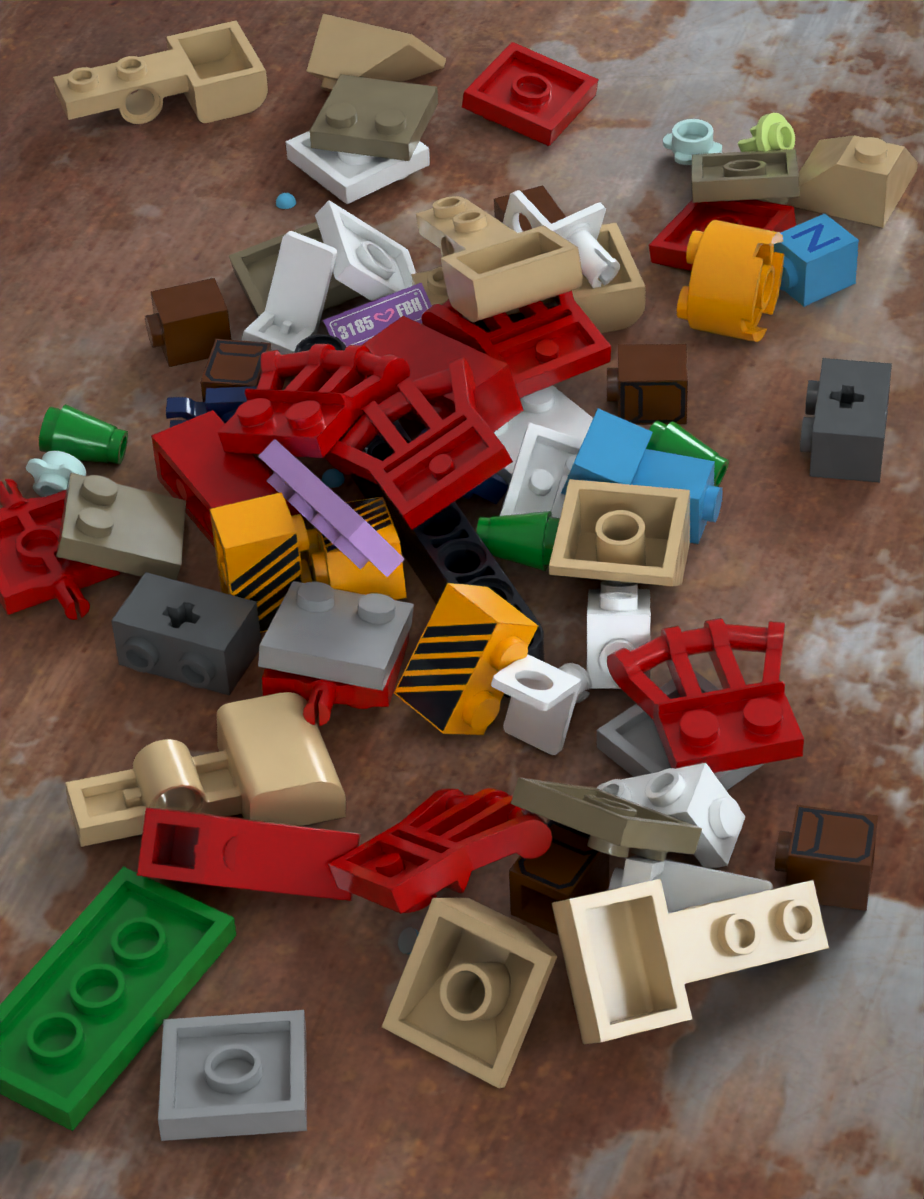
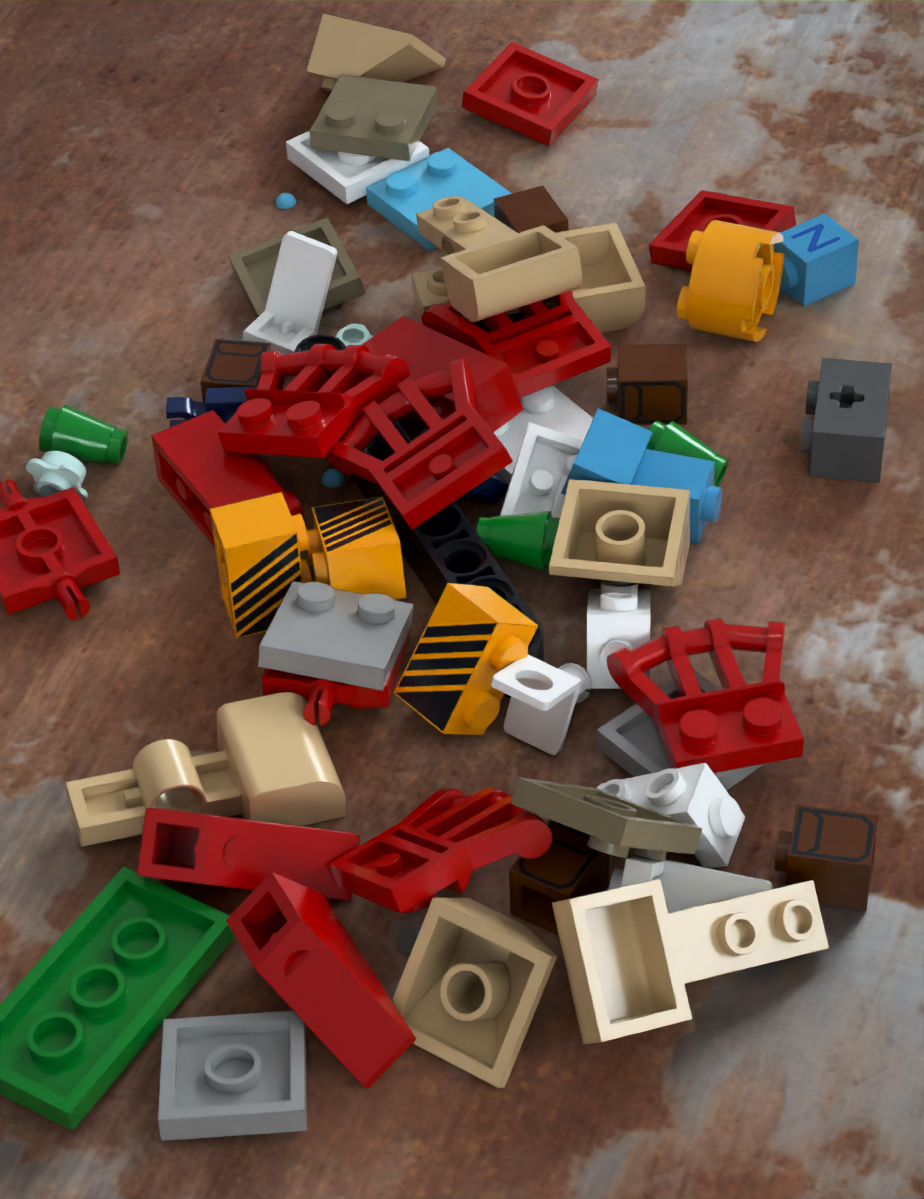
(121, 527): dark tan plate -> none
(187, 633): dark grey brick -> none
(188, 321): reddish brown brick -> none
(208, 65): tan plate -> none
(321, 975): none -> red slope
(328, 511): lavender plate -> none
(365, 256): white plate -> none
(367, 320): medium lavender sticker -> none
(424, 183): none -> medium azure plate
(579, 229): white bracket -> none
(690, 138): light aqua plate -> none
(745, 176): dark tan plate -> none
(770, 133): yellowish green plate -> none
(855, 179): tan slope -> none

